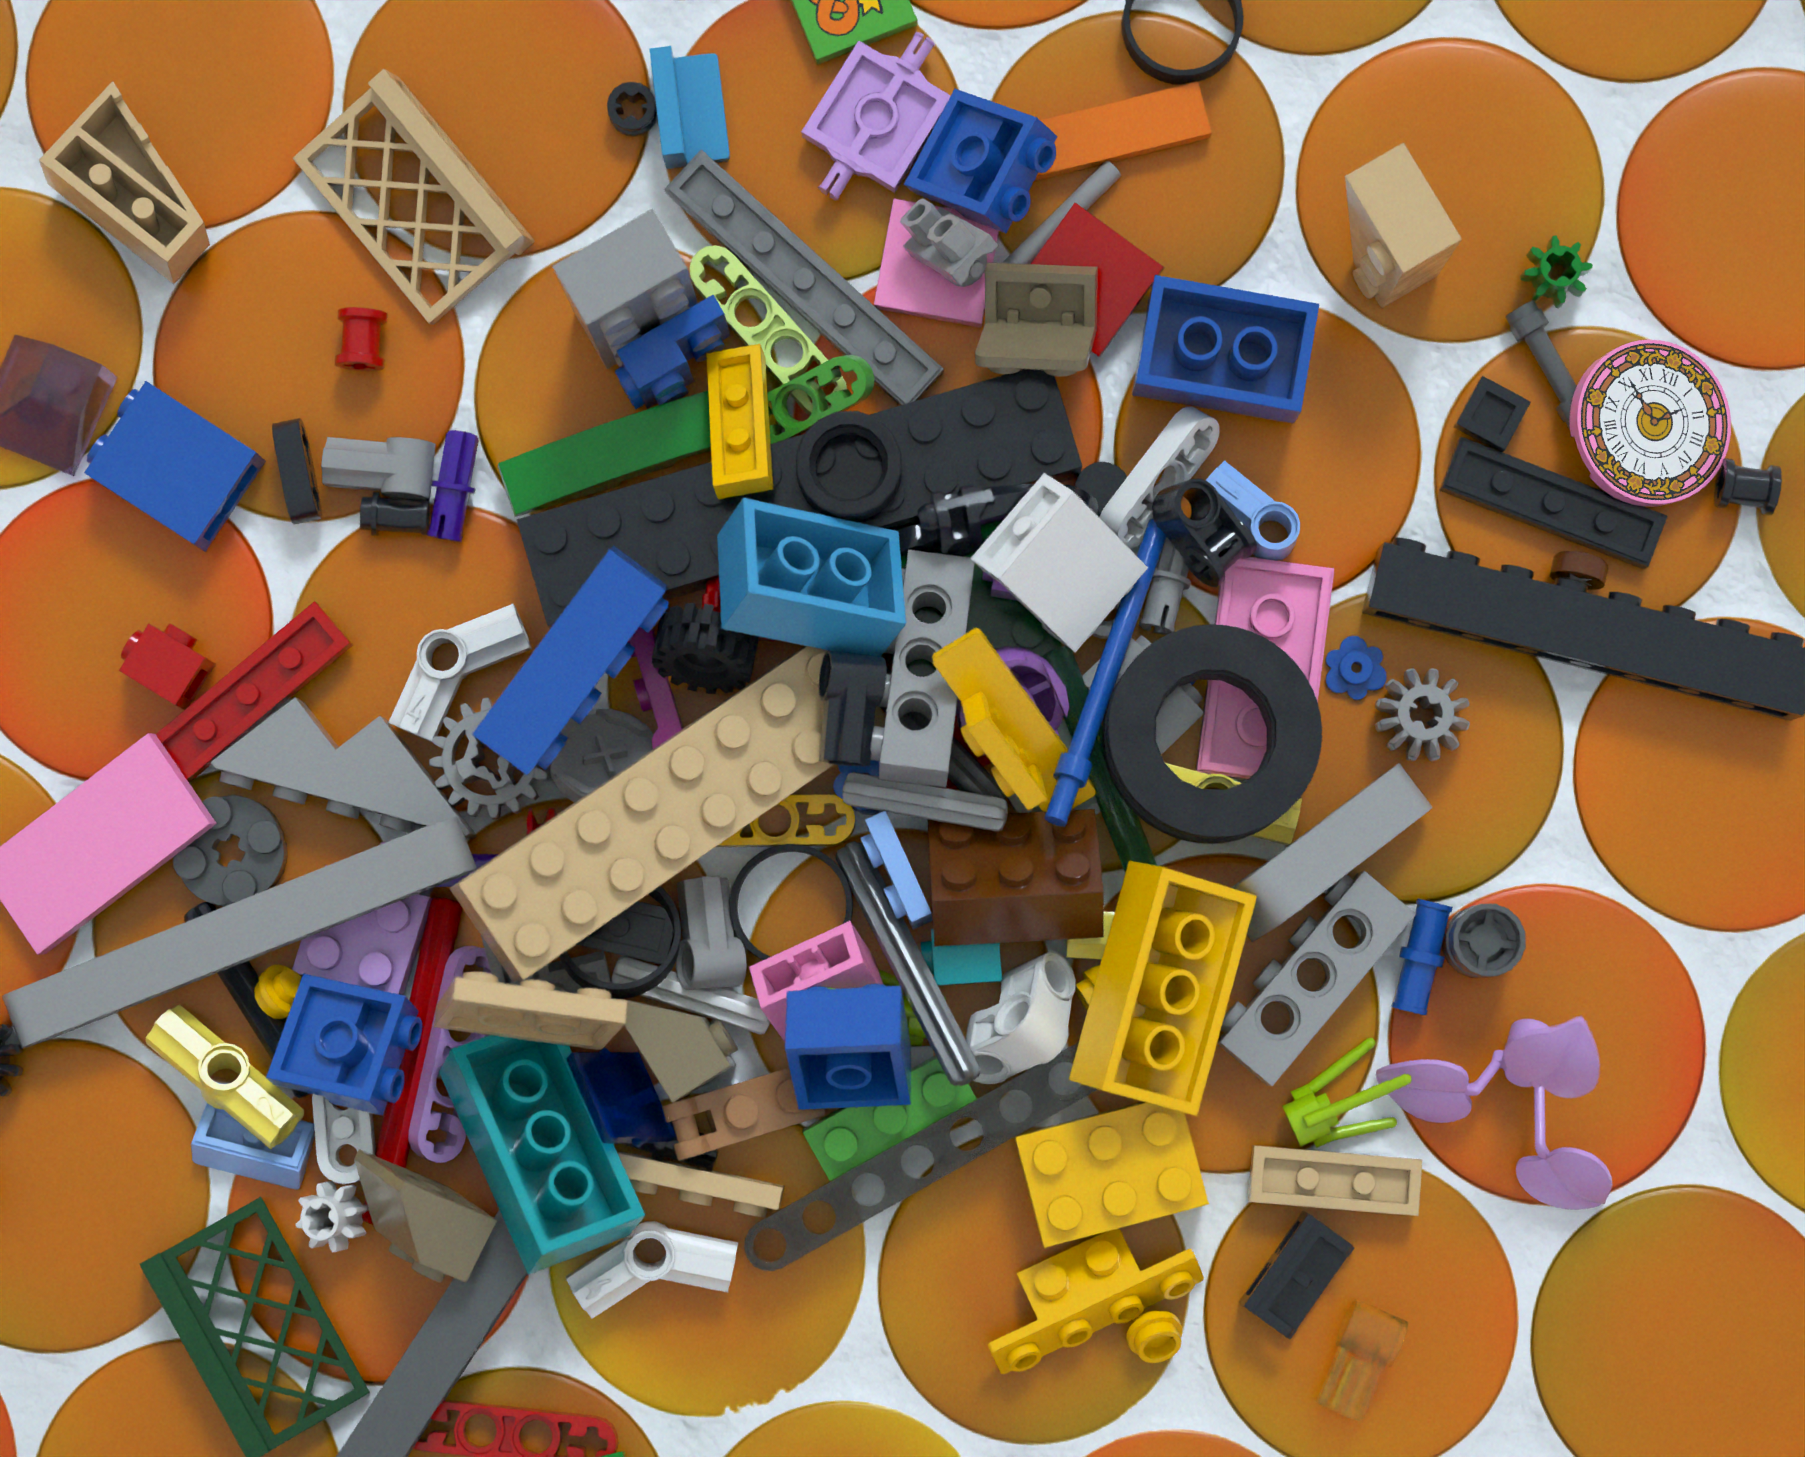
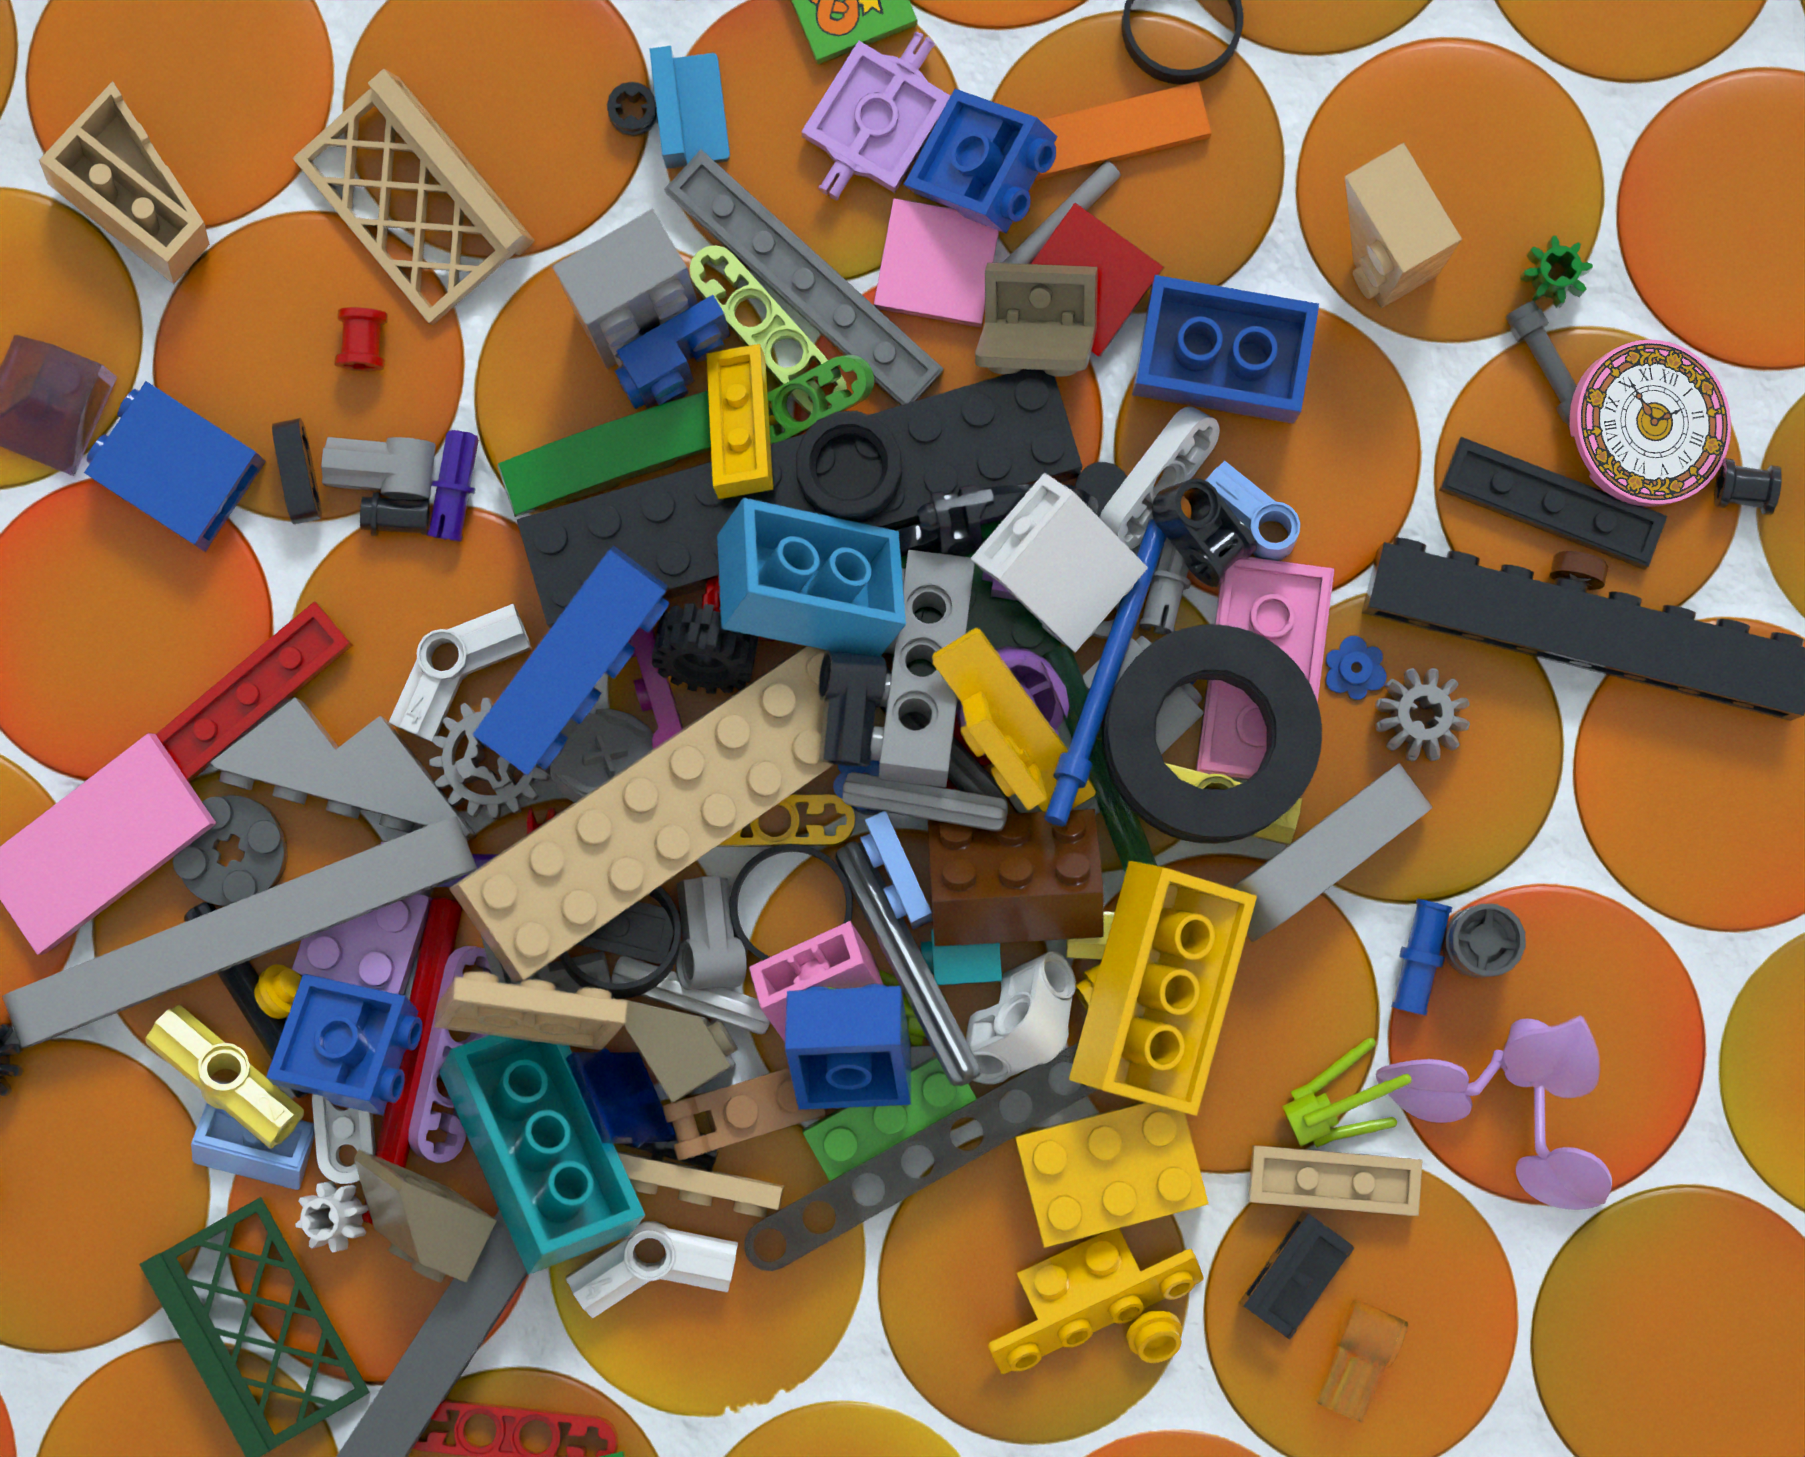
(166, 663): red brick -> none
(947, 243): light grey hips -> none
(1380, 922): light grey brick -> none
(1492, 414): black plate -> none

